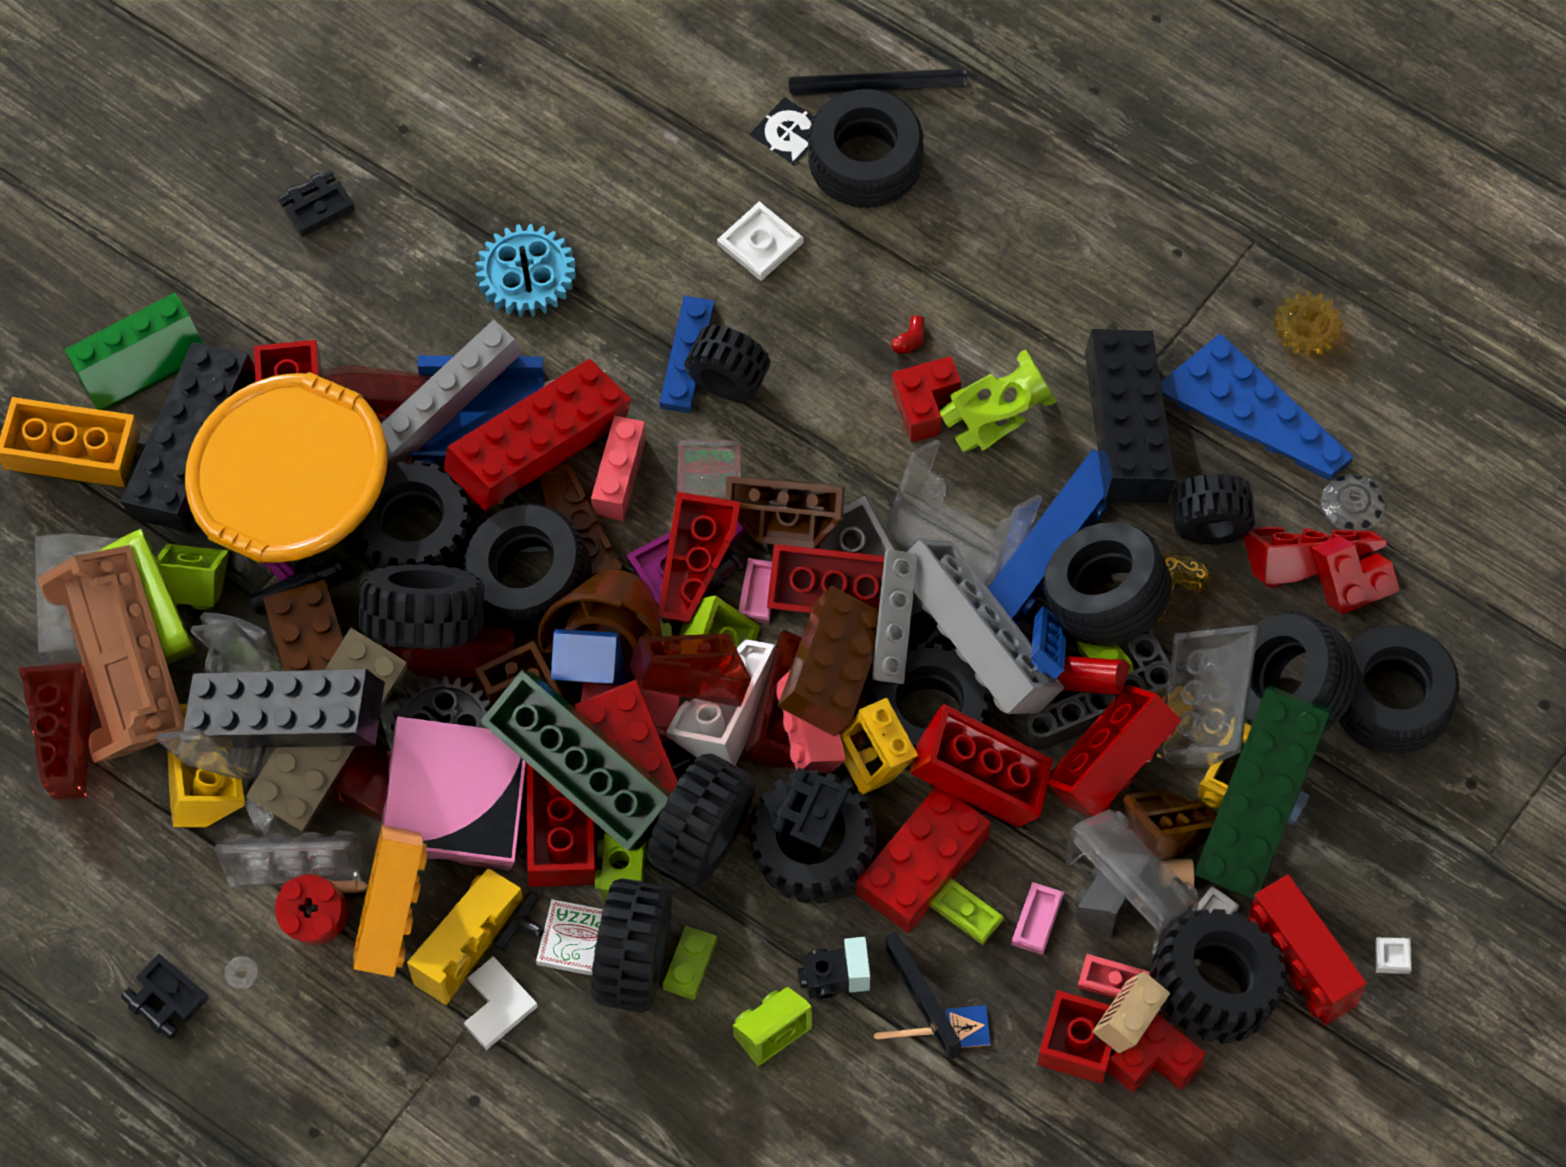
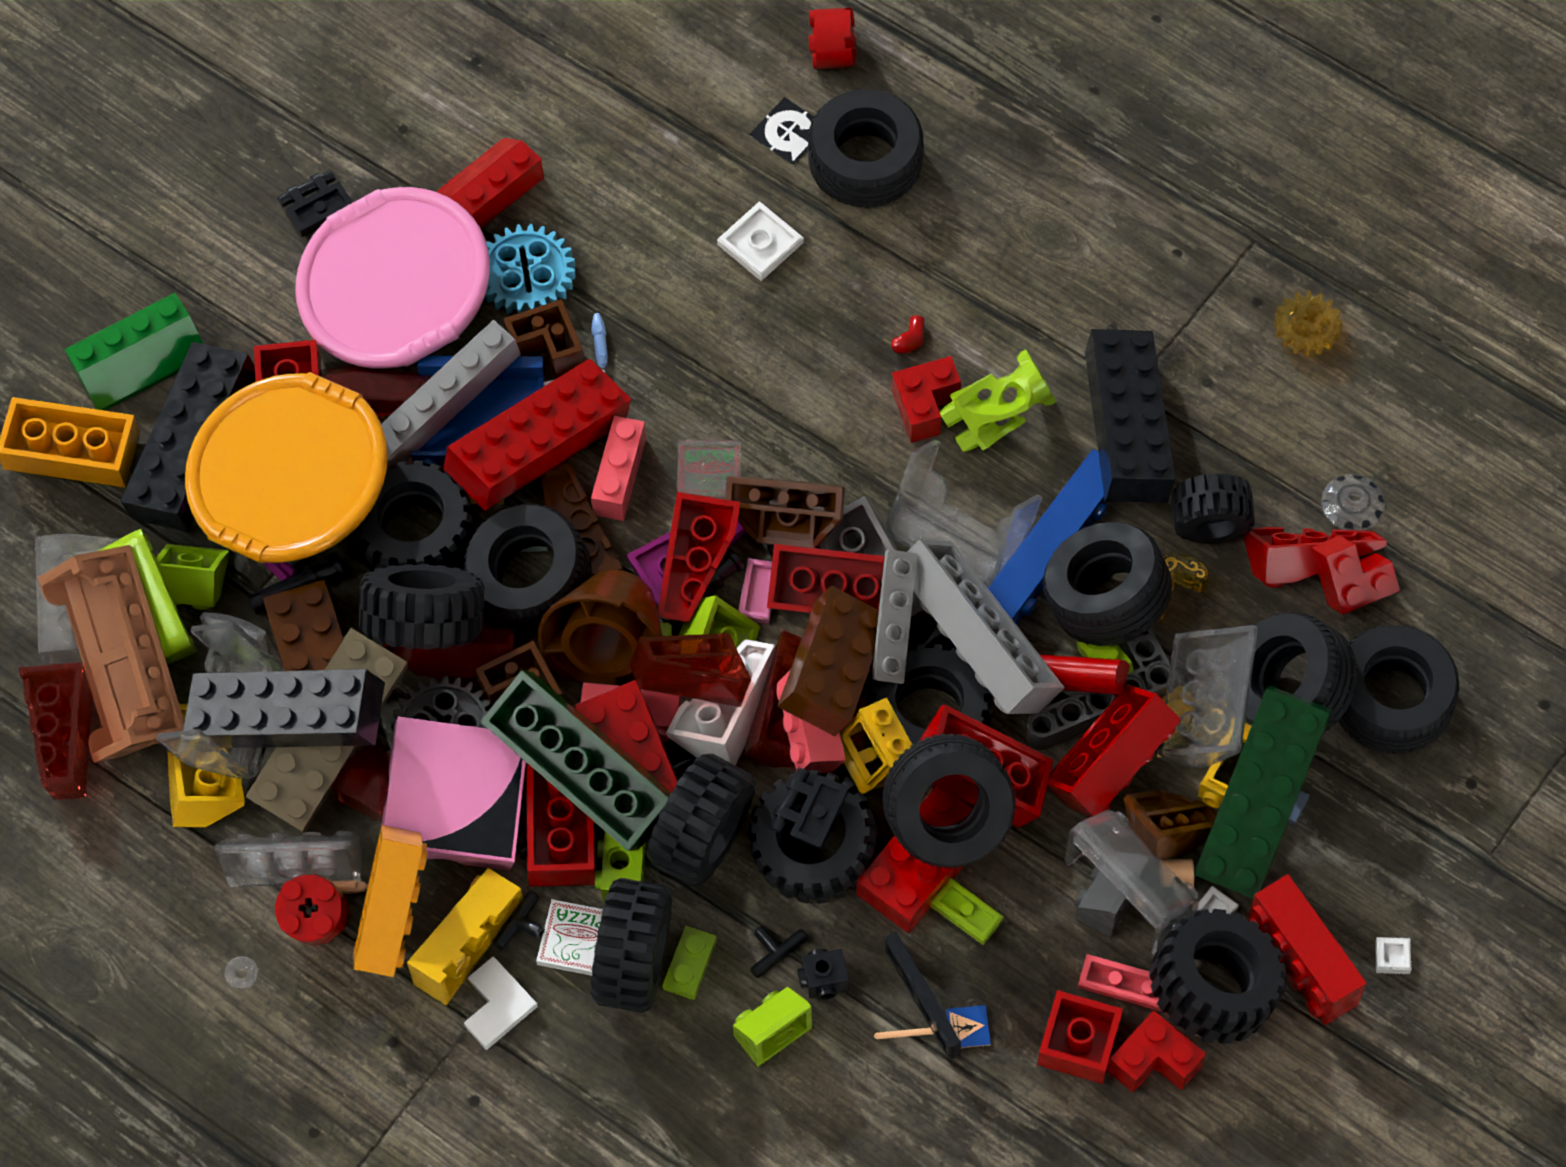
(172, 989): black plate -> none
(261, 818): clear slope -> none
(392, 277): none -> bright pink piece
(495, 180): none -> red slope
(548, 331): none -> reddish brown brick
(588, 657): slope -> none
(599, 335): none -> light blue piece
(678, 387): blue plate -> none
(727, 363): black tyre -> none
(776, 951): none -> black piece
(832, 38): none -> red brick
(857, 964): light aqua piece -> none
(878, 81): black axle -> none
(976, 833): none -> black tyre
(1037, 918): bright pink tile -> none
(1048, 644): blue plate -> none
(1131, 1012): tan brick -> none
(1247, 403): blue wing -> none

